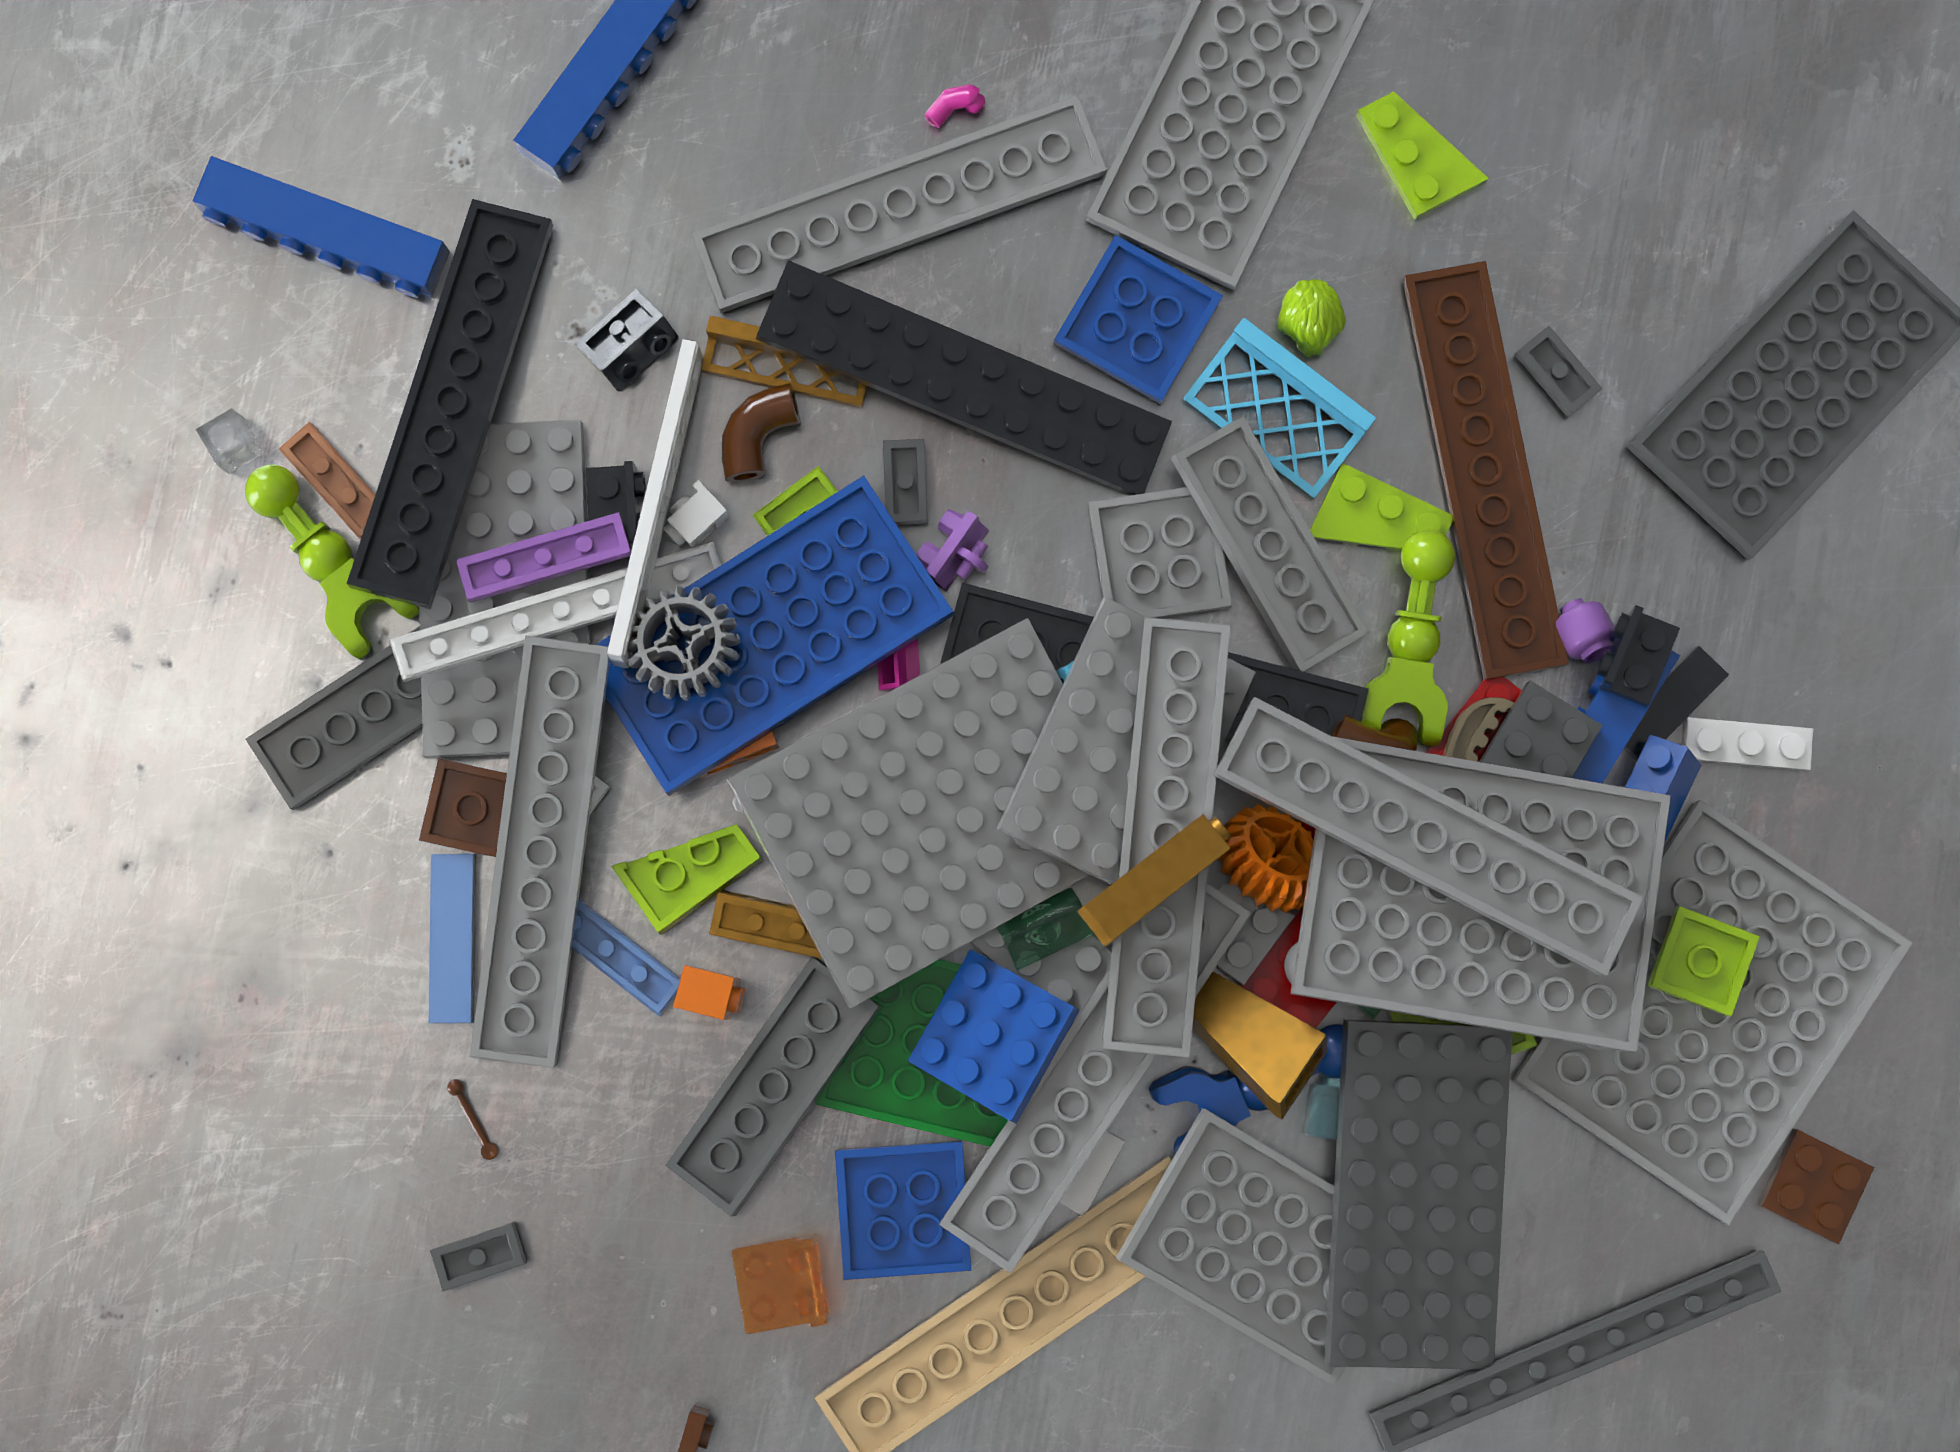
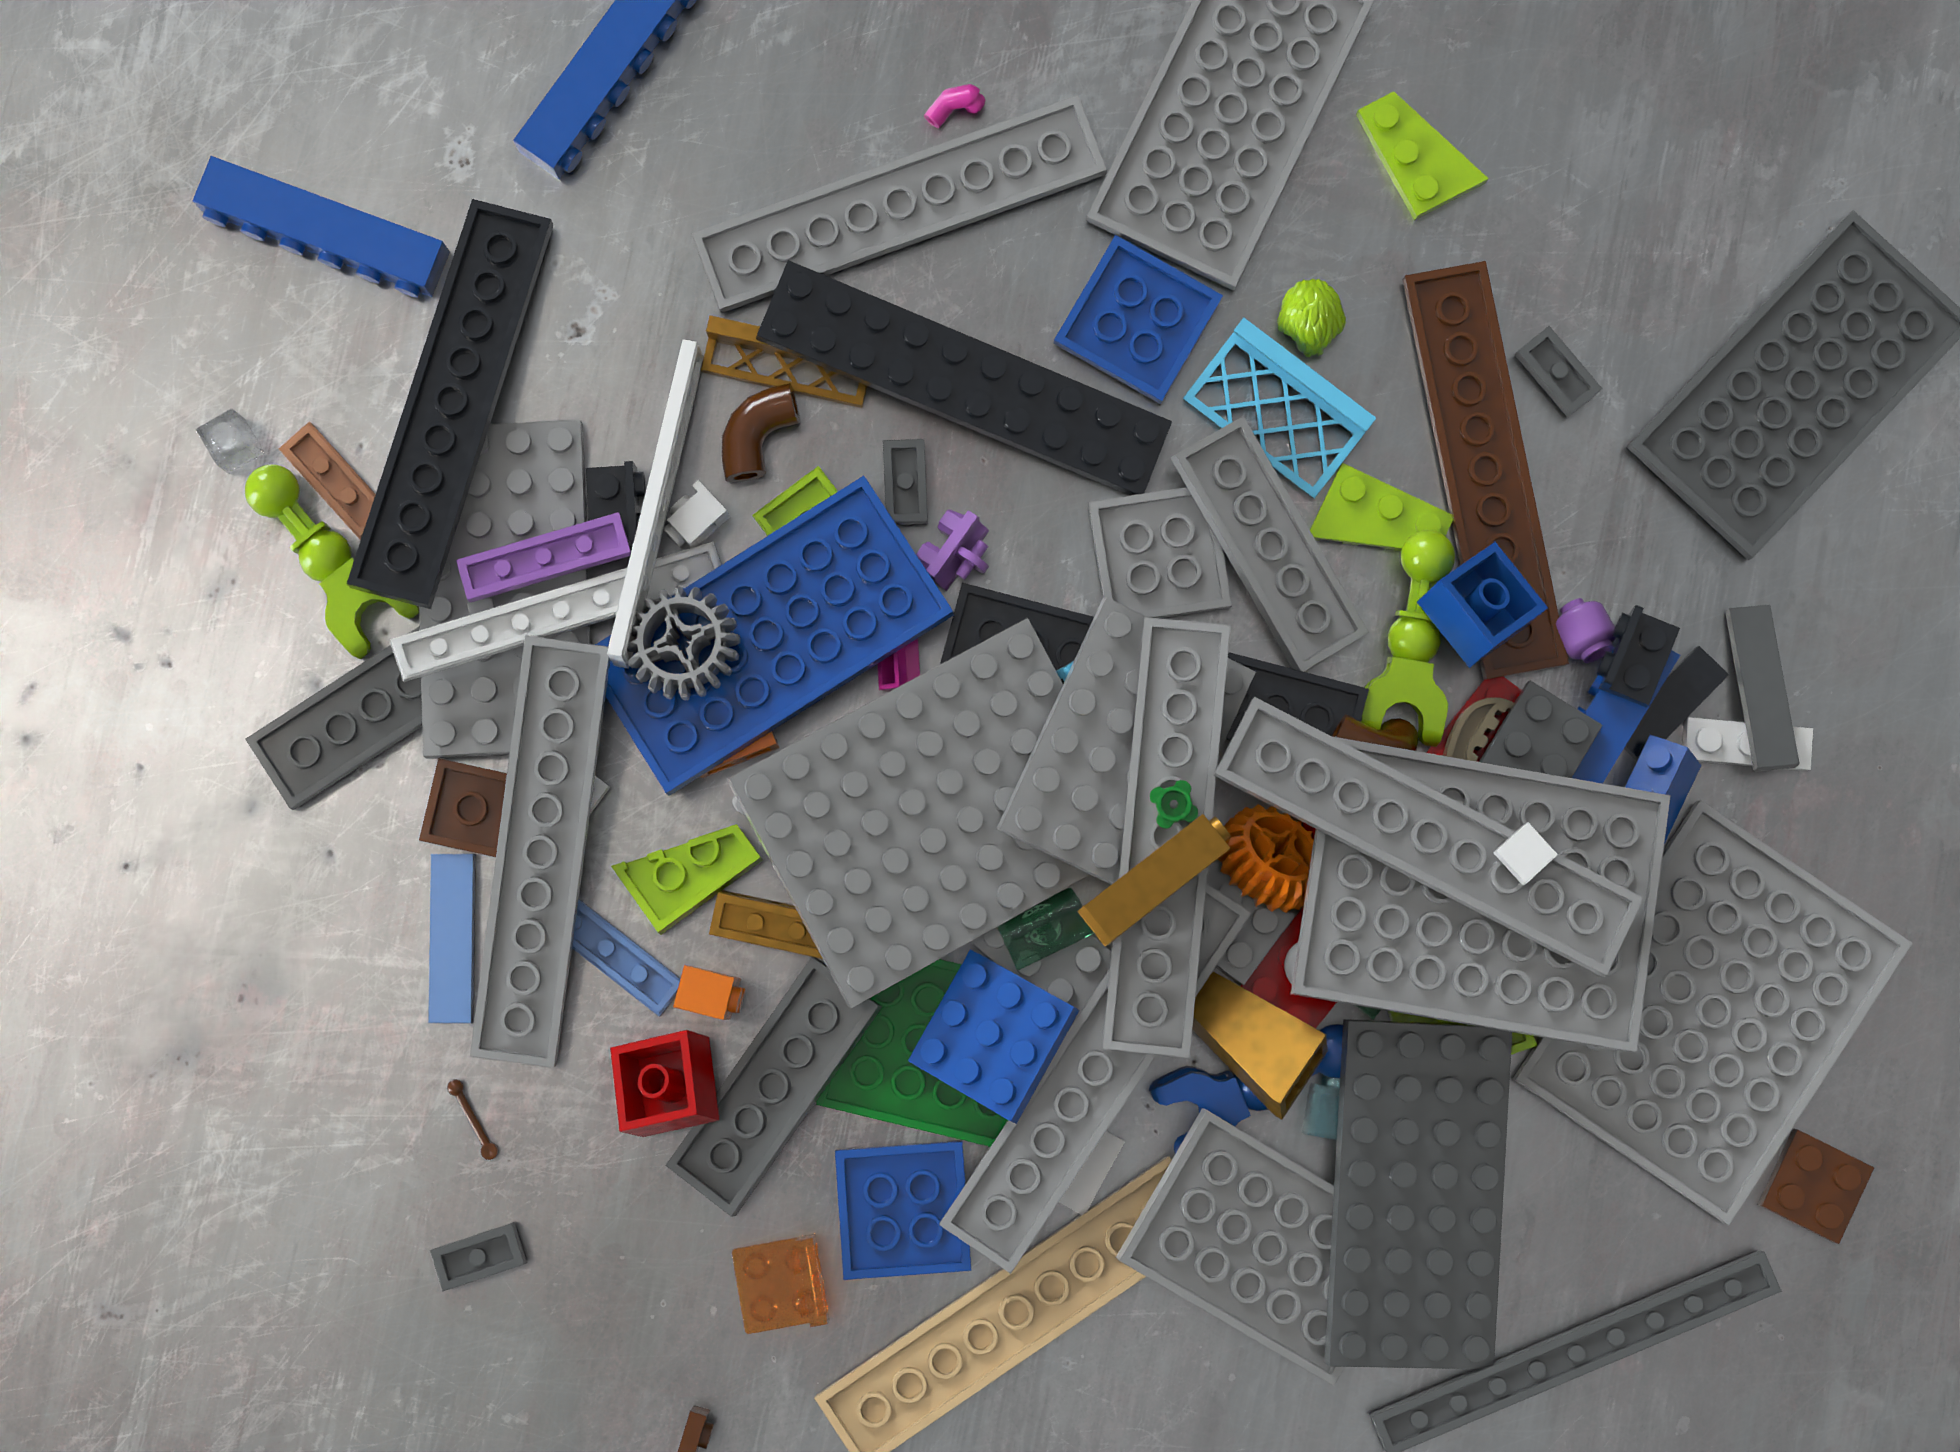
(627, 340): black bracket -> none
(664, 1083): none -> red brick
(1168, 815): none -> green plate
(1482, 604): none -> blue brick
(1525, 853): none -> white tile
(1703, 961): lime plate -> none
(1762, 688): none -> dark grey tile

